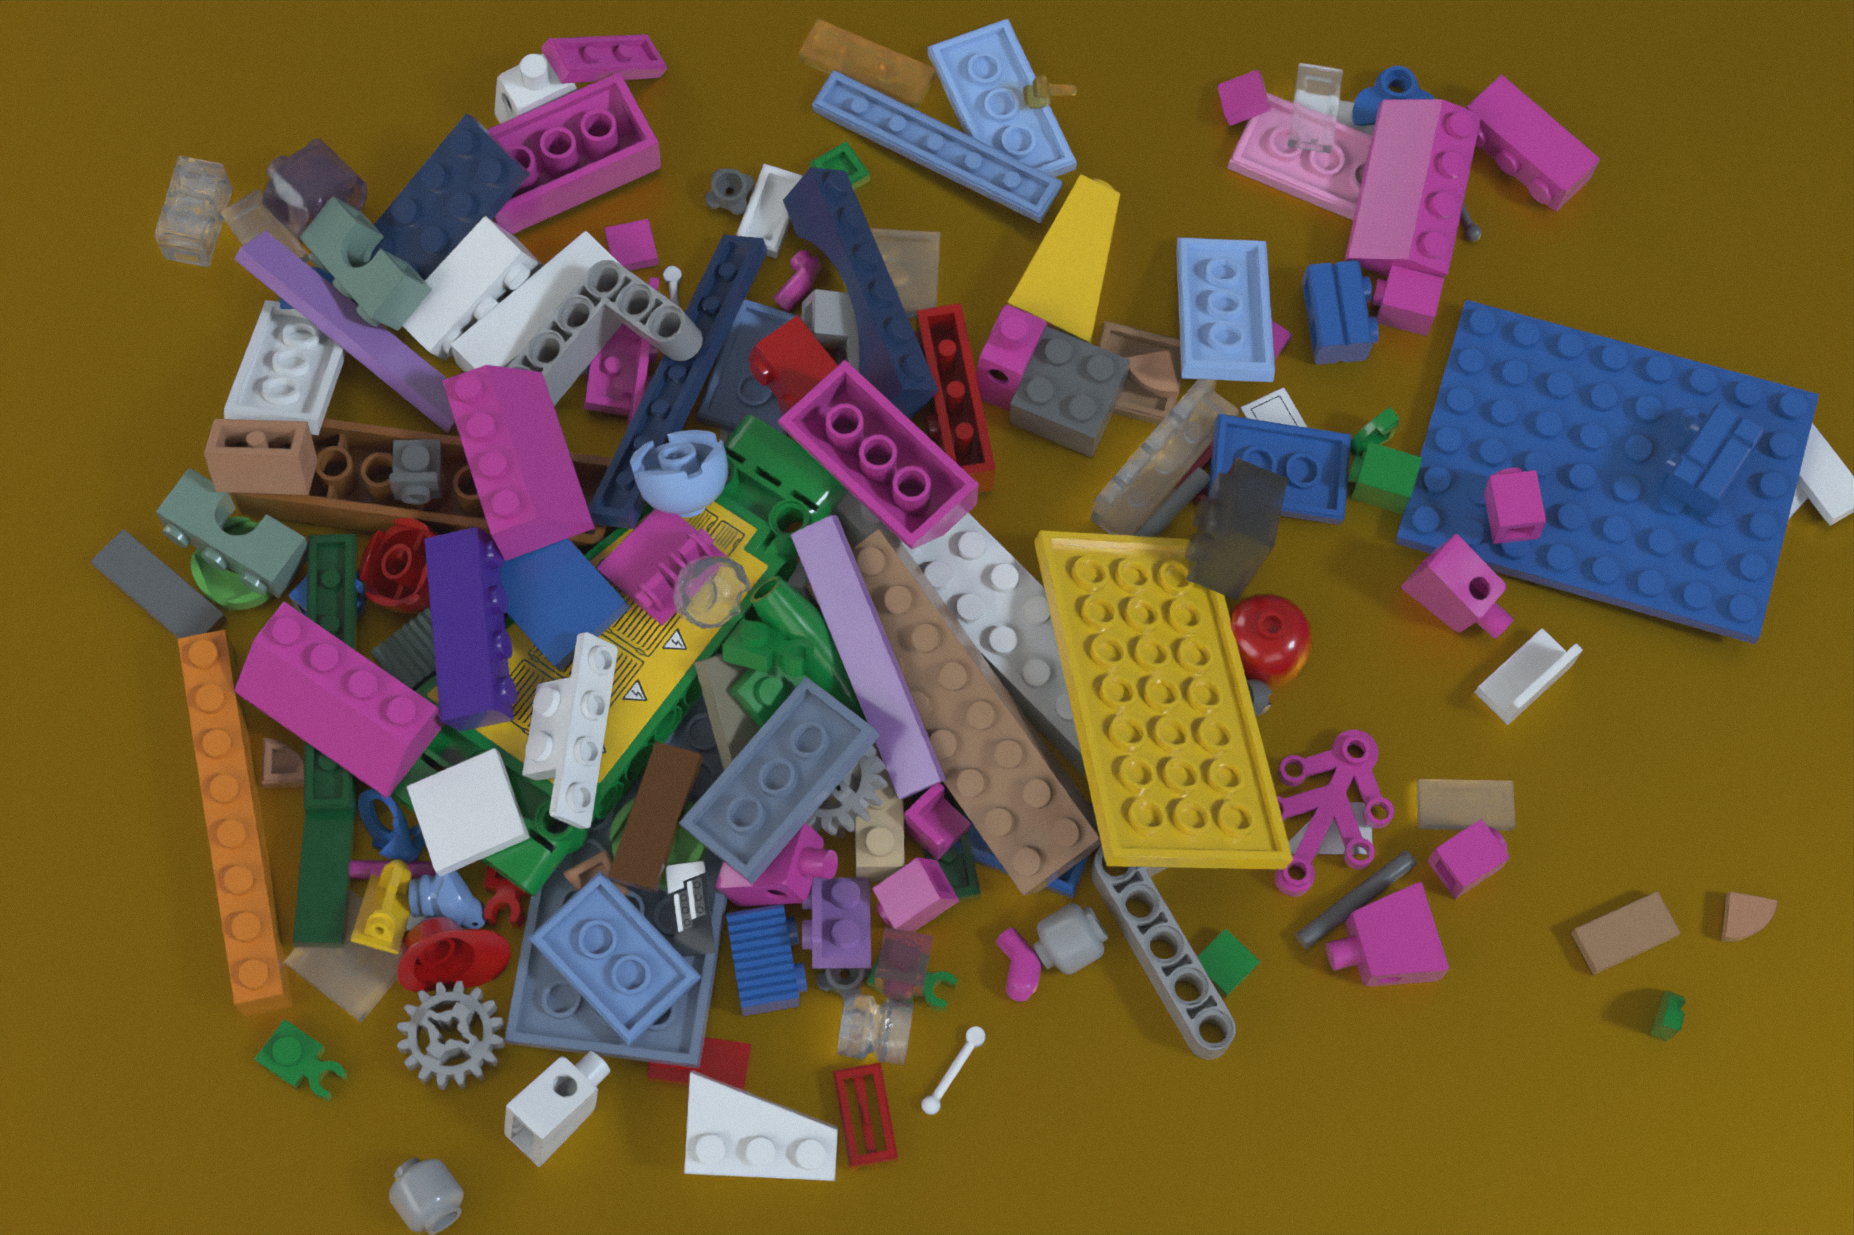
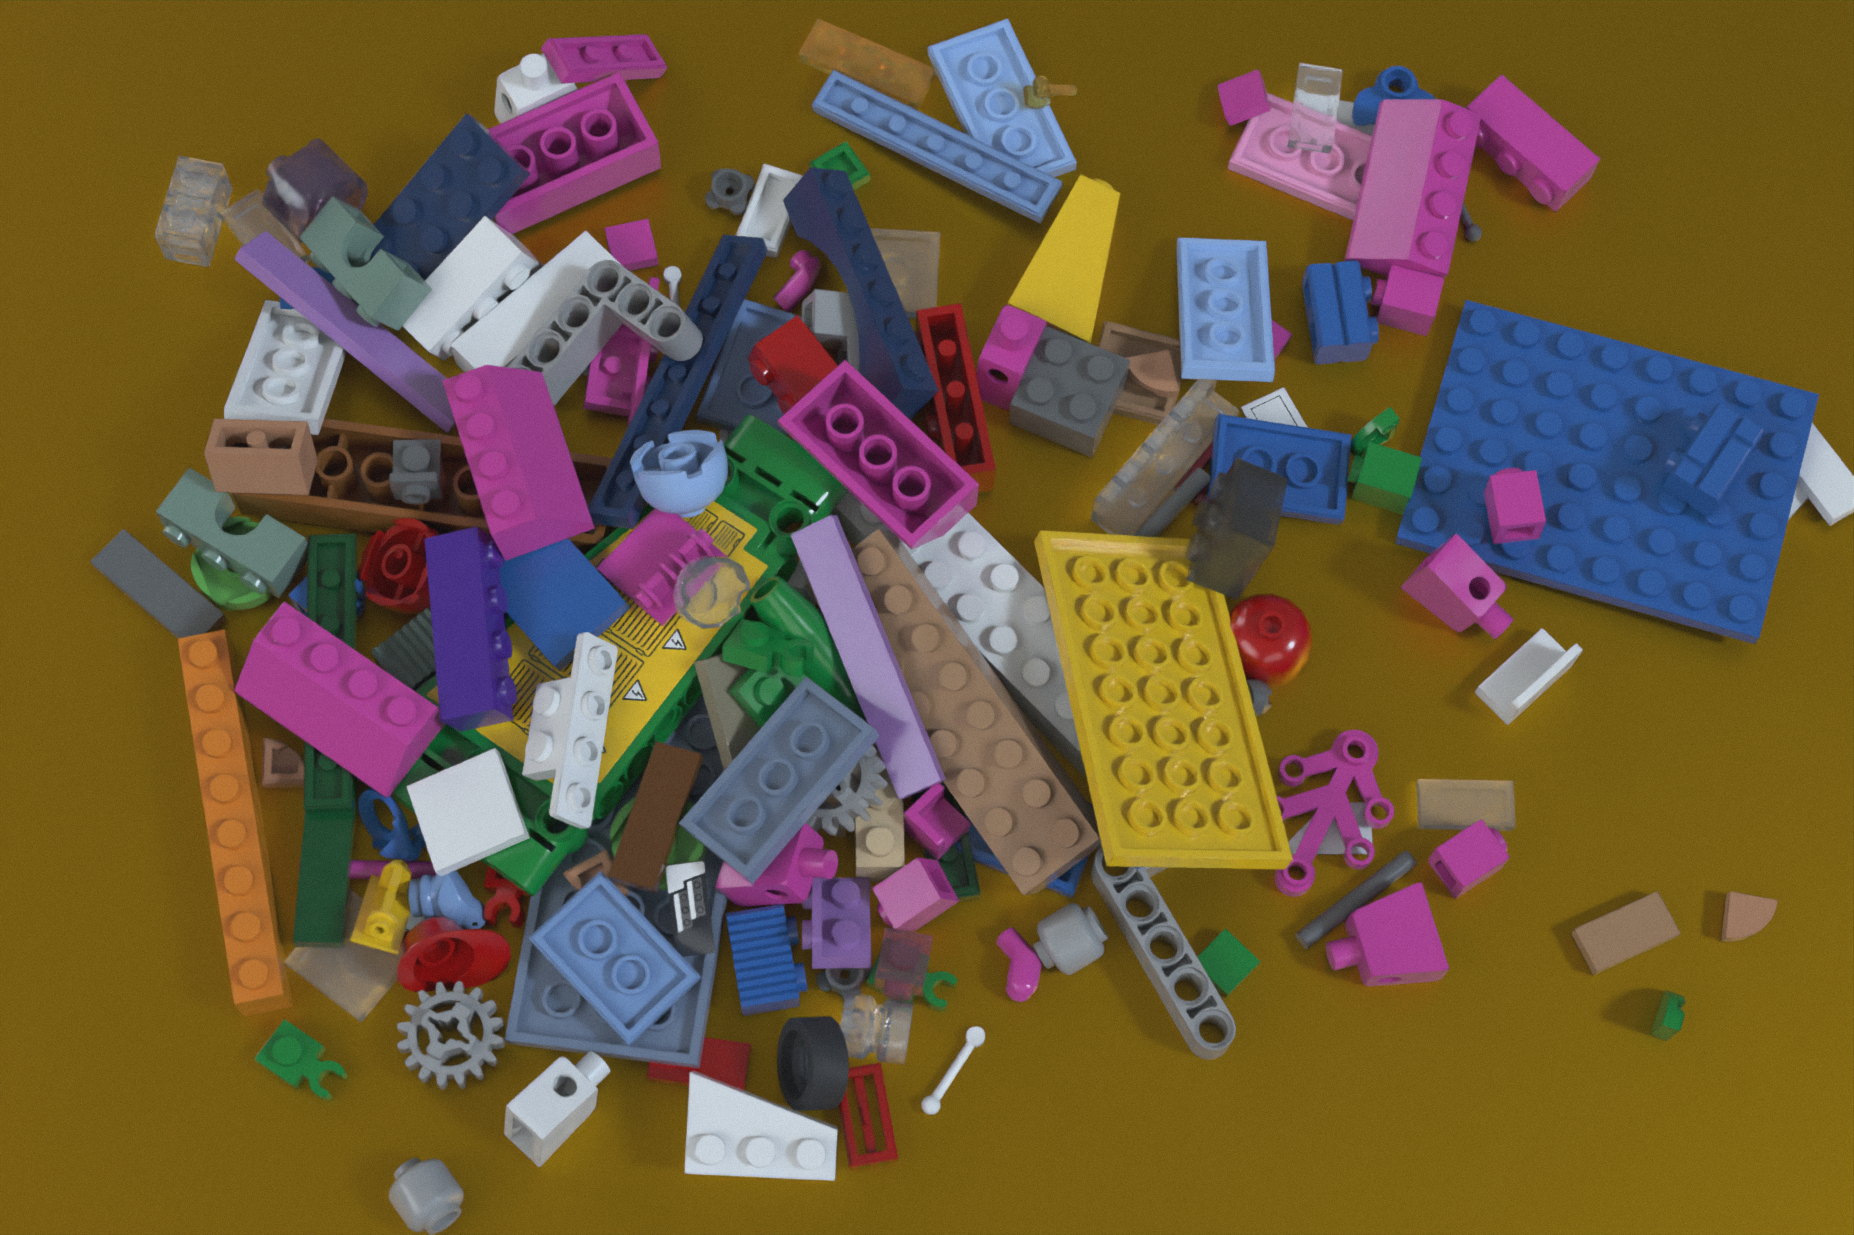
(812, 1063): none -> black tyre

